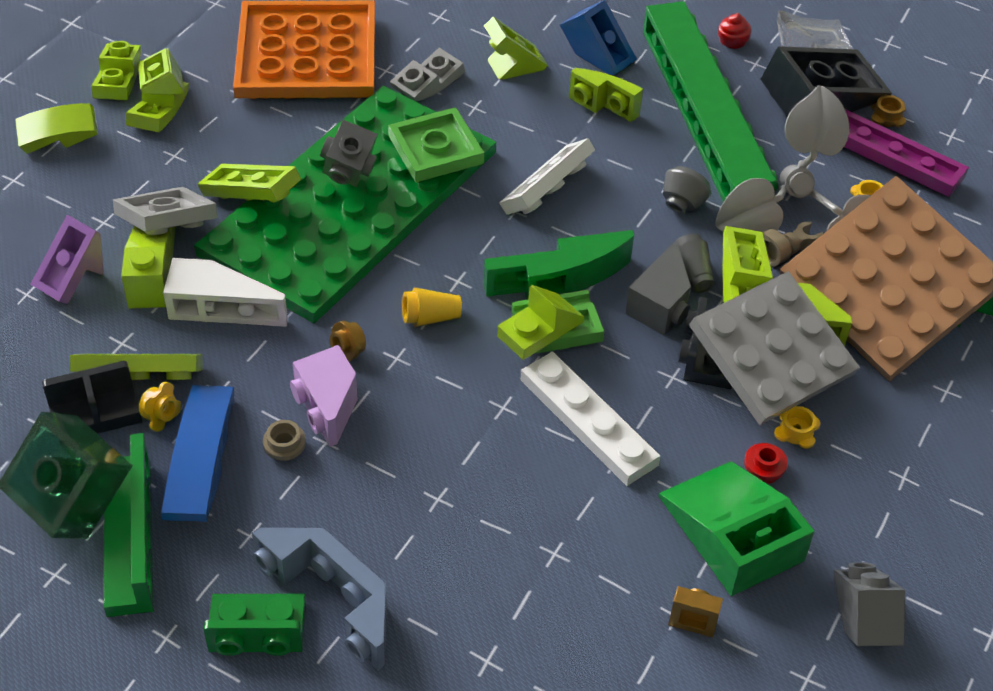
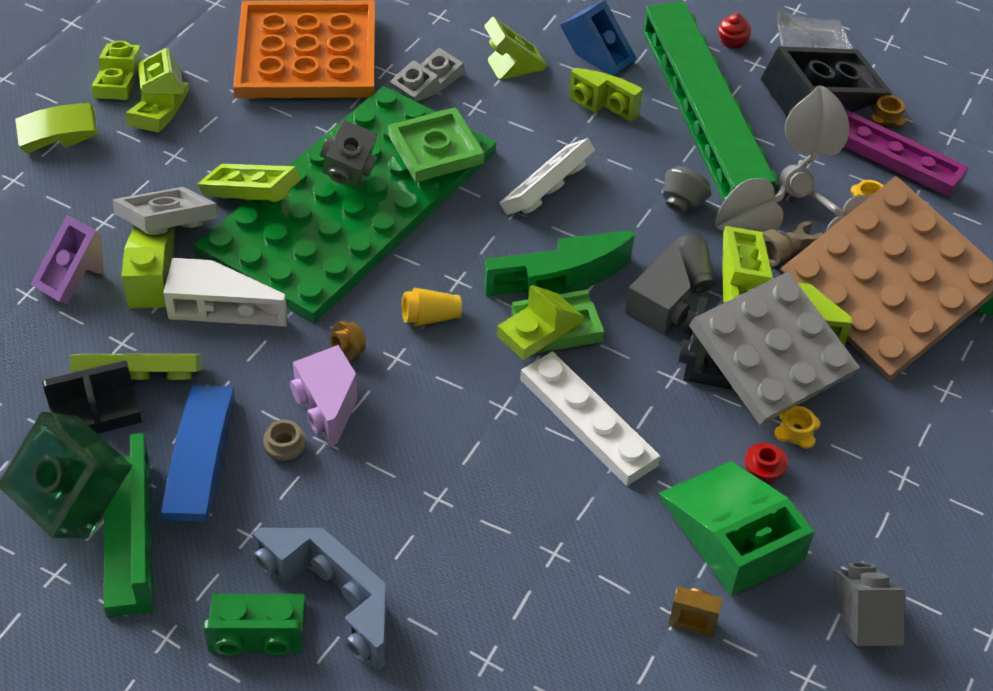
(159, 405): yellow plate -> none

